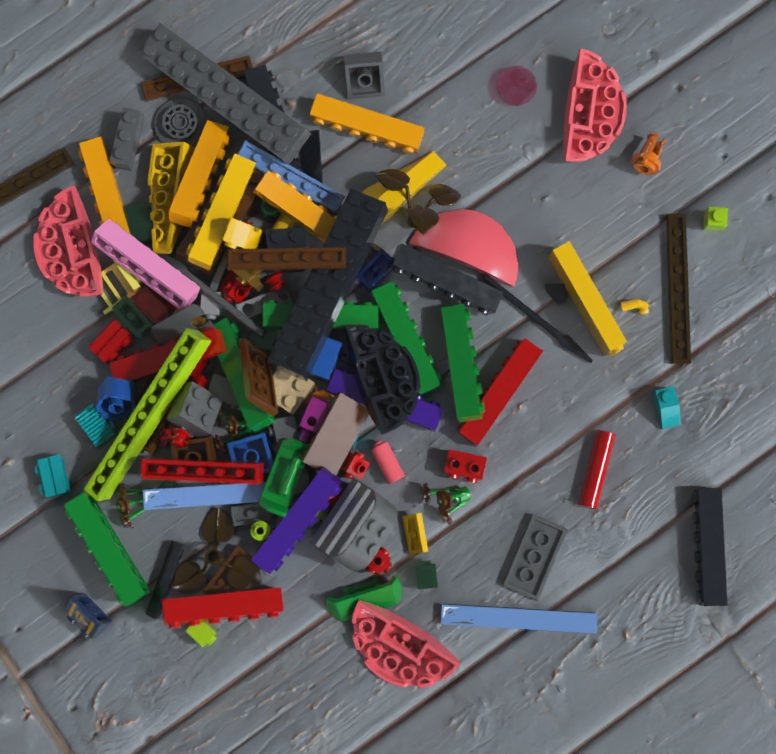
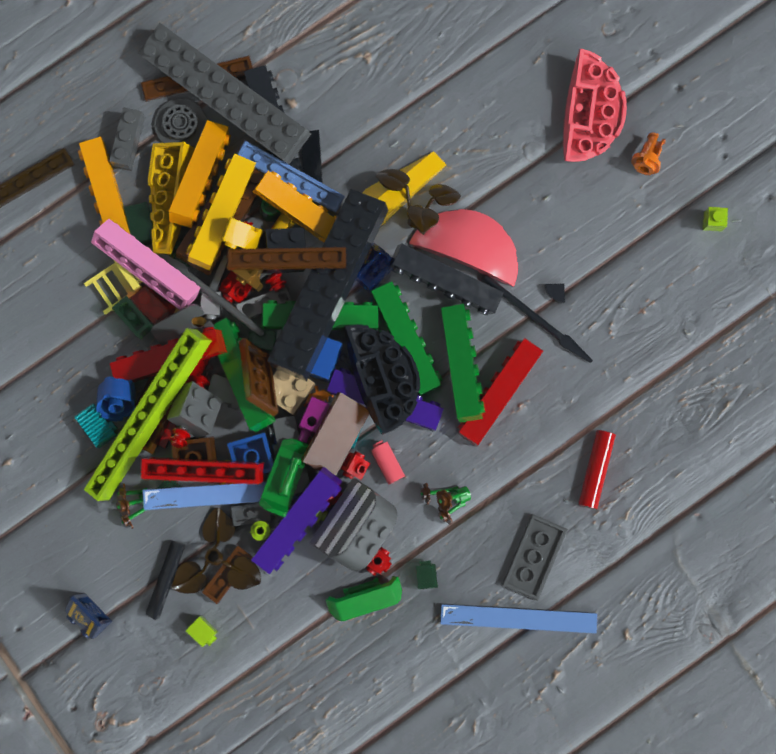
(53, 476): teal brick -> none
(65, 246): coral brick -> none
(107, 549): green brick -> none
(111, 341): red brick -> none
(222, 607): red brick -> none
(231, 427): plant -> none
(364, 75): dark grey slope -> none
(366, 124): light orange brick -> none
(399, 649): coral brick -> none
(415, 533): yellow plate -> none
(465, 465): red brick -> none
(517, 85): clear pink piece -> none
(587, 299): yellow brick -> none
(635, 303): yellow arm -> none
(667, 407): teal slope -> none
(678, 289): dark brown tile -> none
(710, 547): black brick -> none

